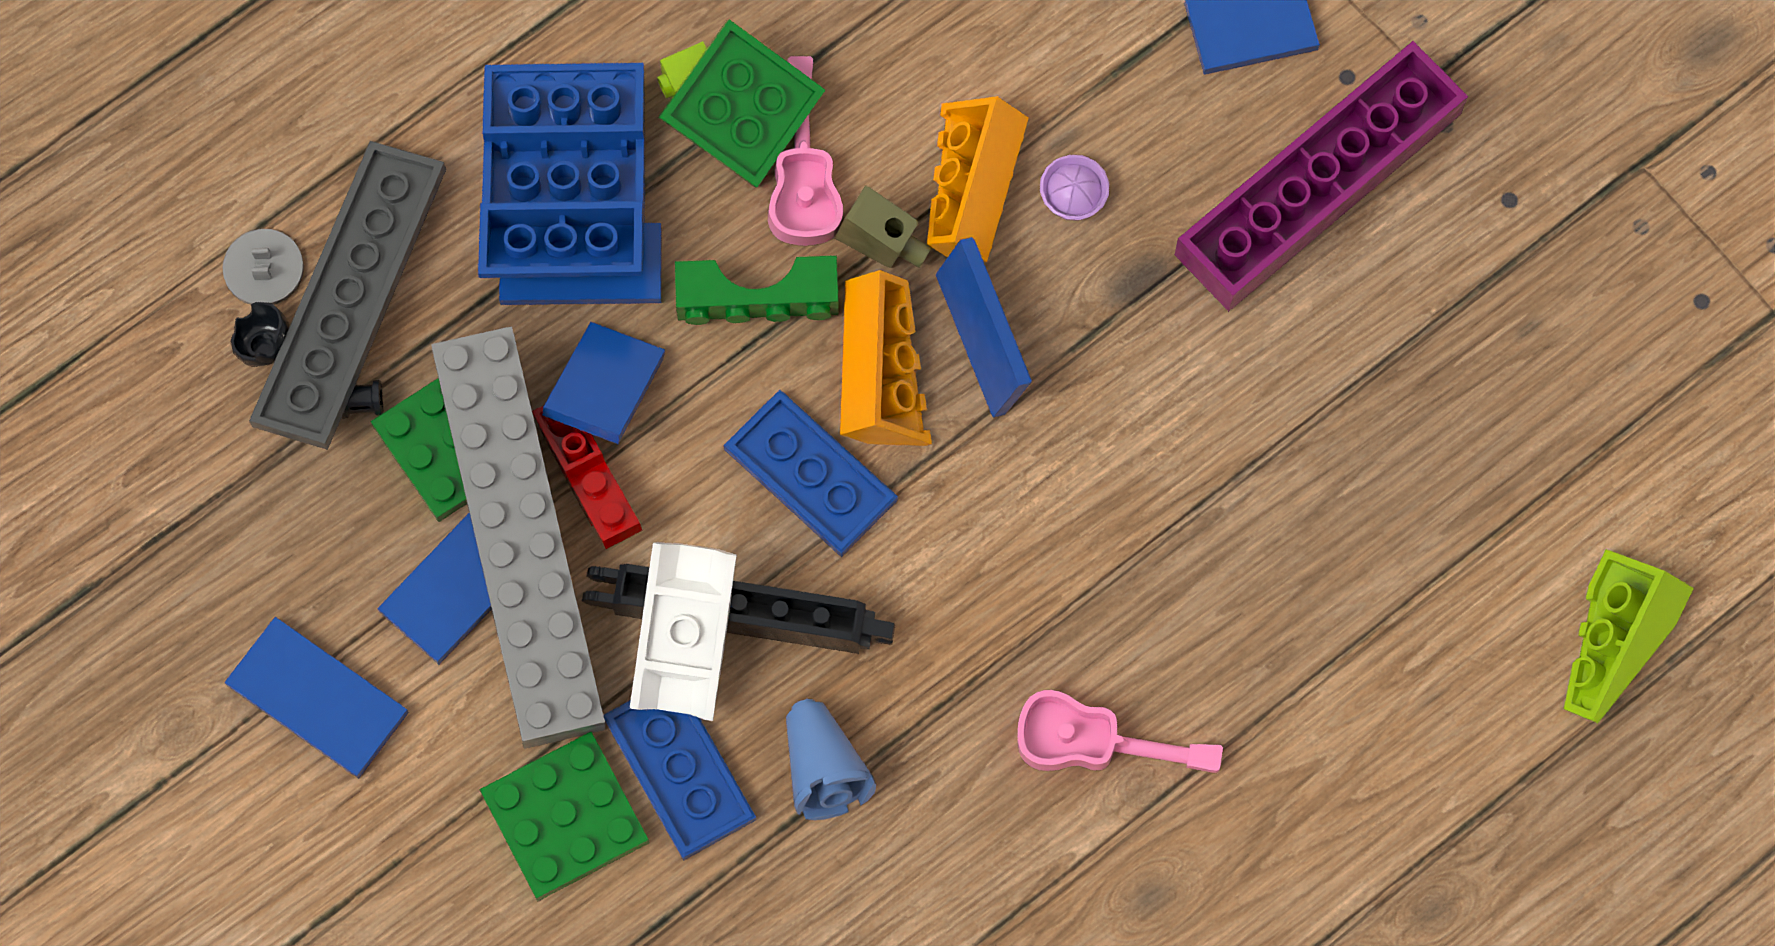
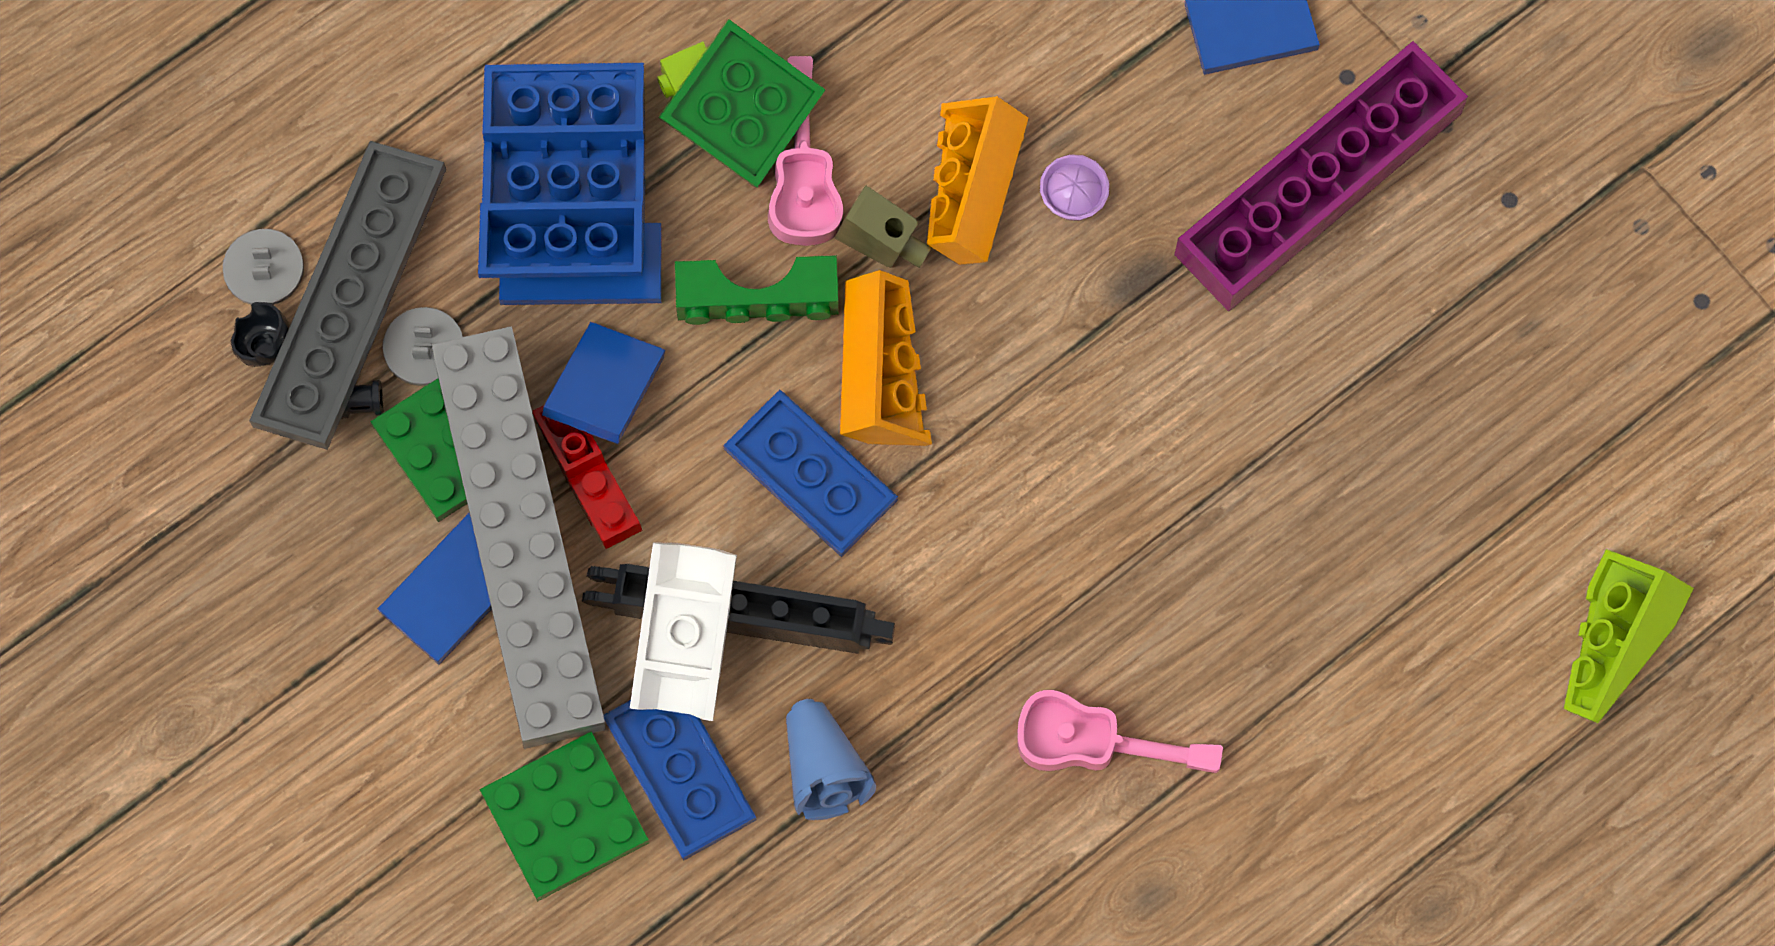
(316, 697): blue tile -> none
(409, 342): none -> light grey piece
(983, 327): blue tile -> none

